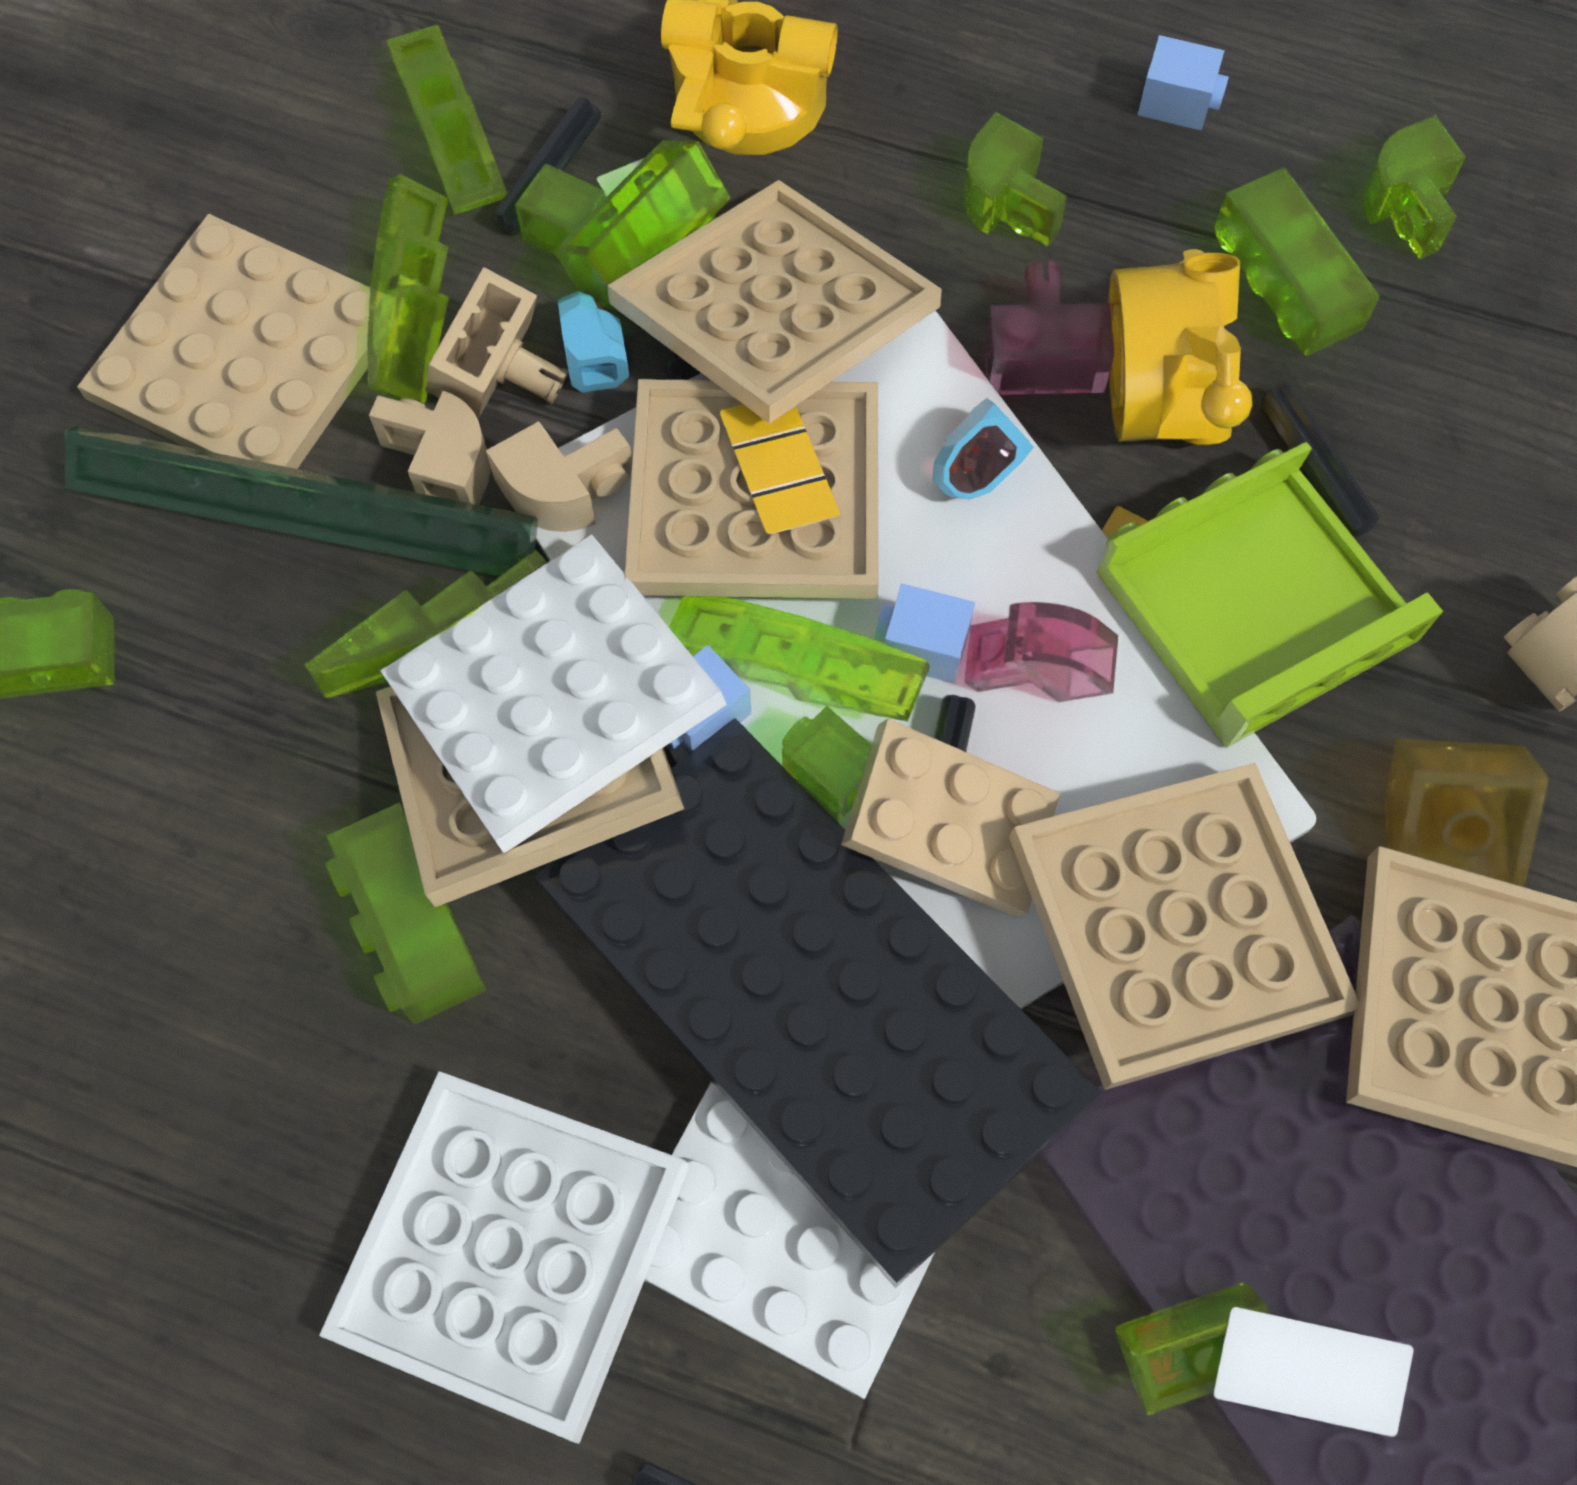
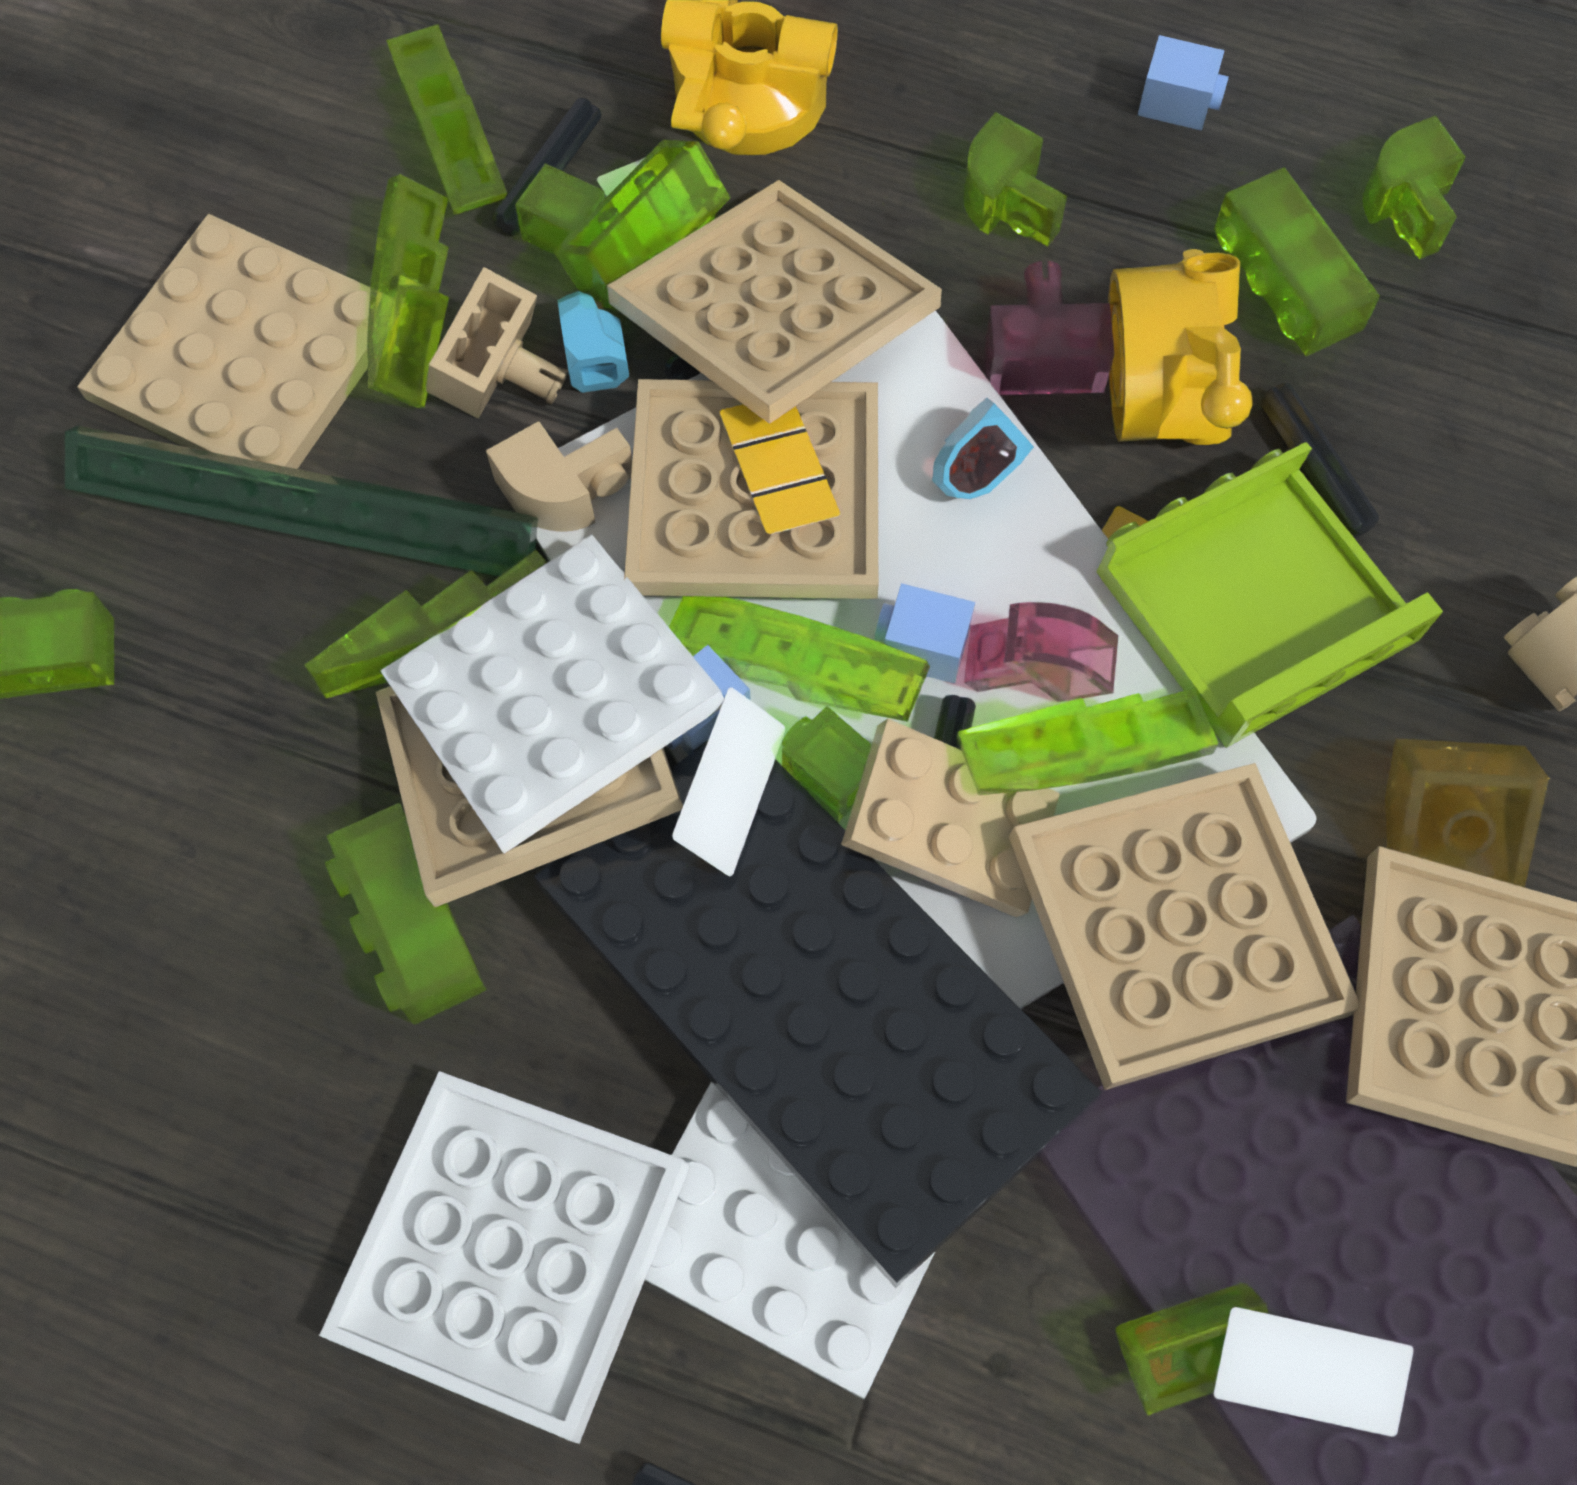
(445, 444): tan brick -> none
(729, 782): none -> white sticker
(1086, 744): none -> clear neon green slope

